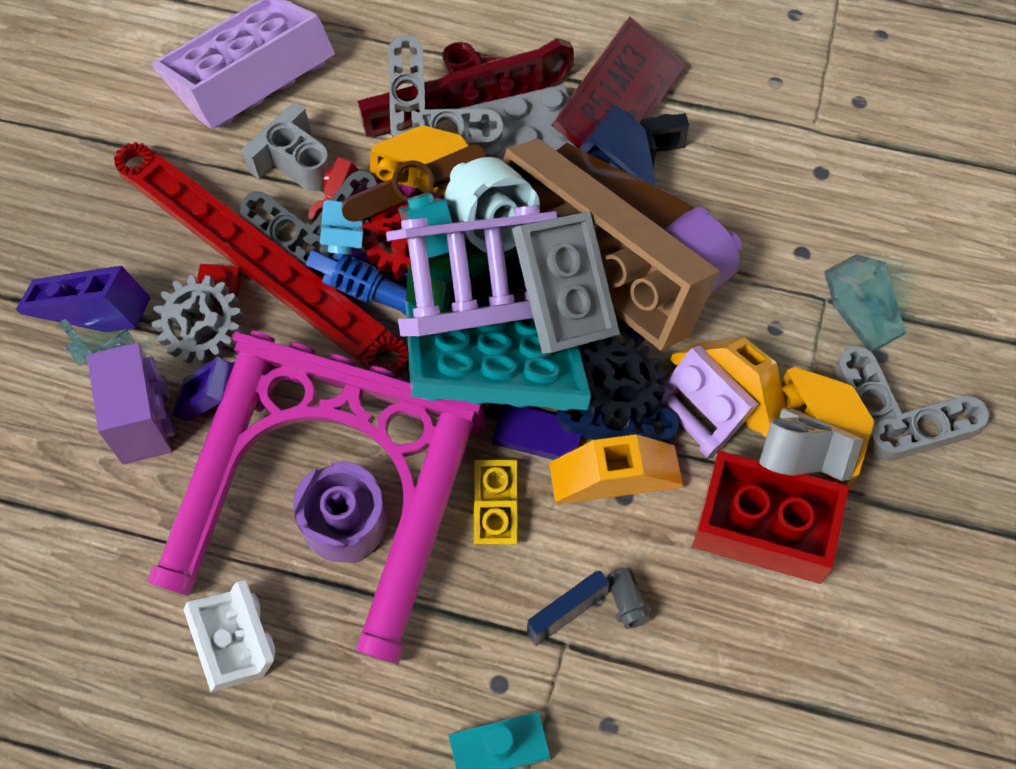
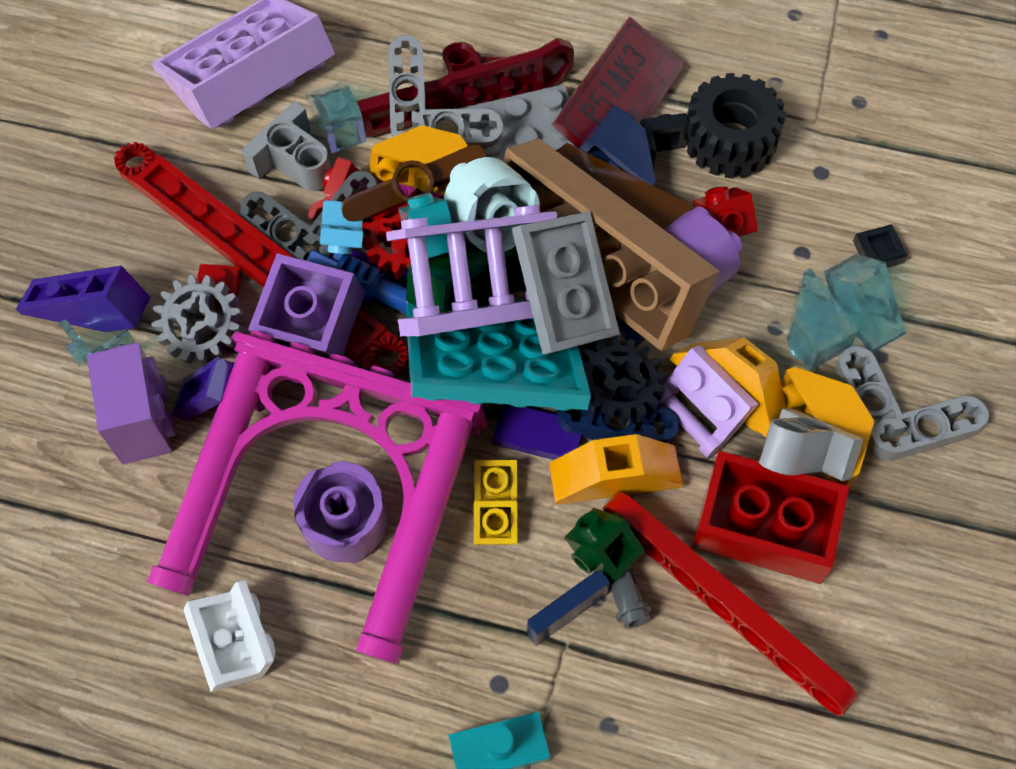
(308, 305): none -> medium lavender brick
(337, 116): none -> clear light blue slope
(604, 544): none -> dark green brick
(731, 208): none -> red brick
(736, 608): none -> red beam
(739, 102): none -> black tyre
(818, 324): none -> clear light blue slope
(881, 245): none -> black tile

